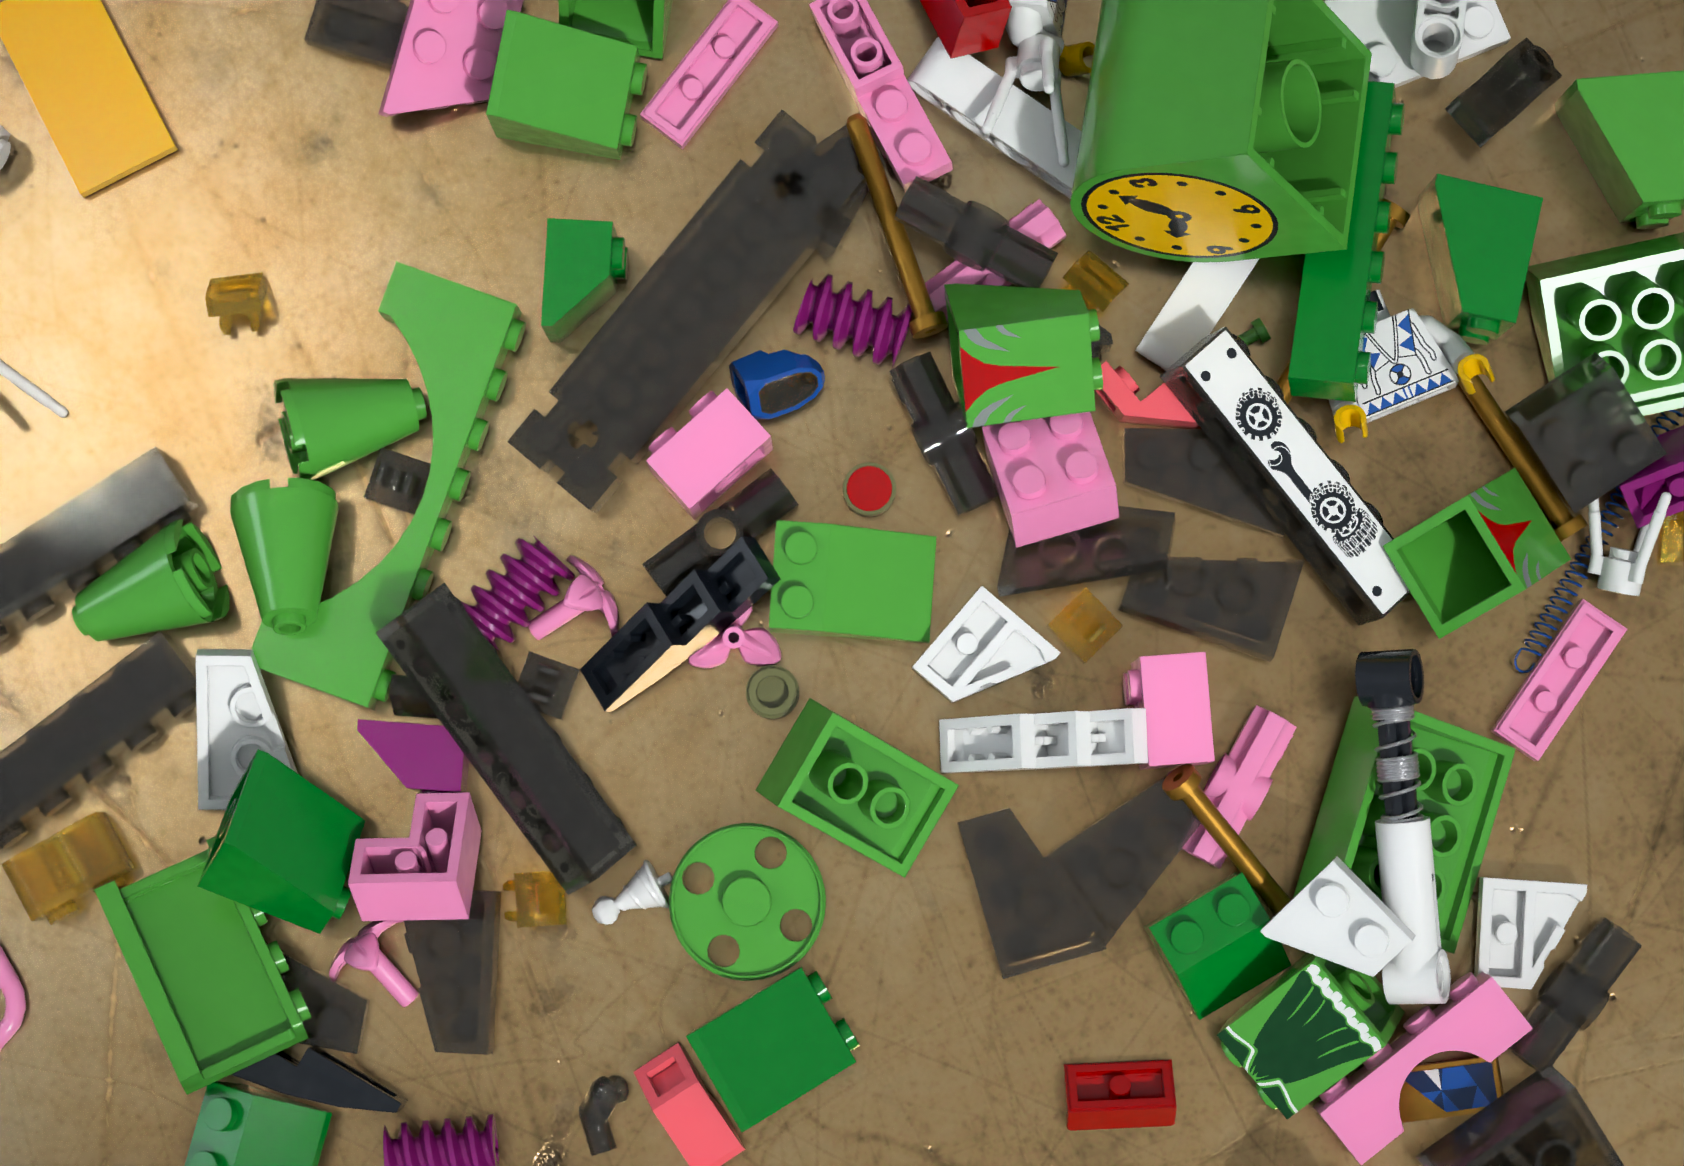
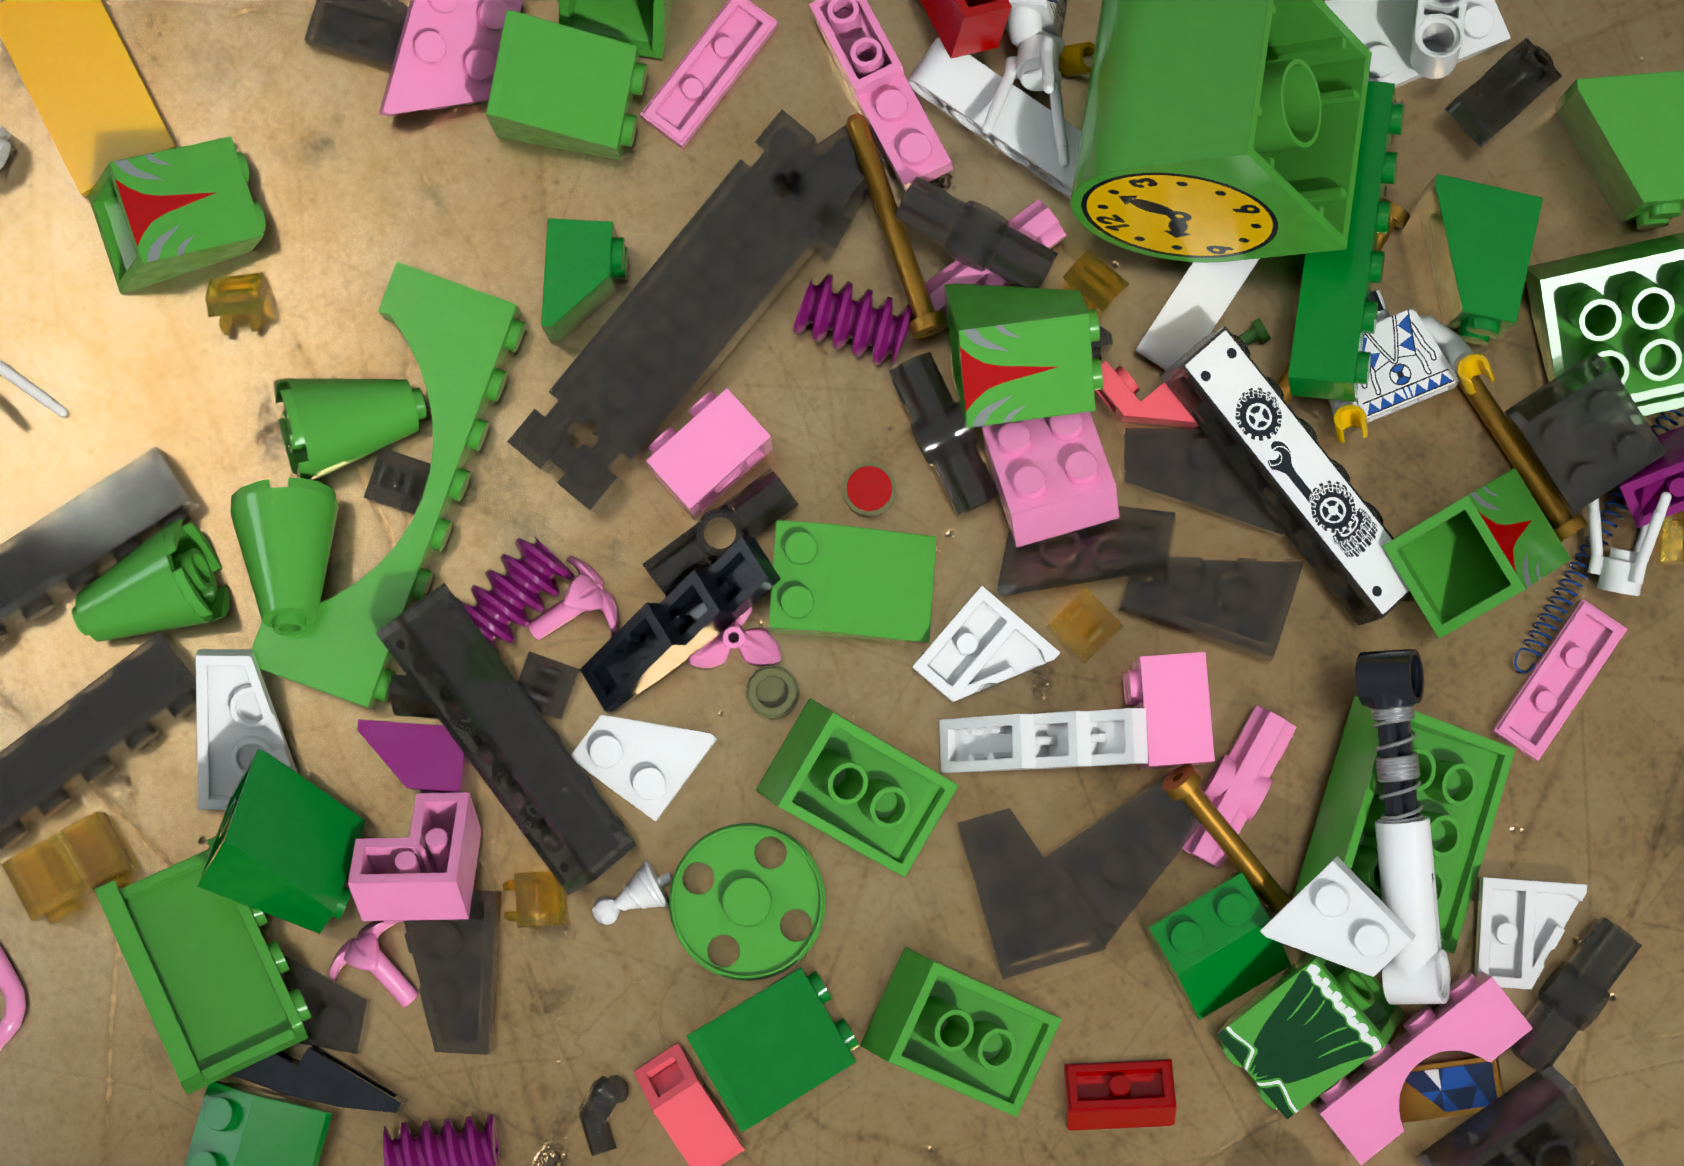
(175, 212): none -> bright green slope
(642, 759): none -> white wing
(775, 382): blue rock -> none
(960, 1032): none -> bright green slope

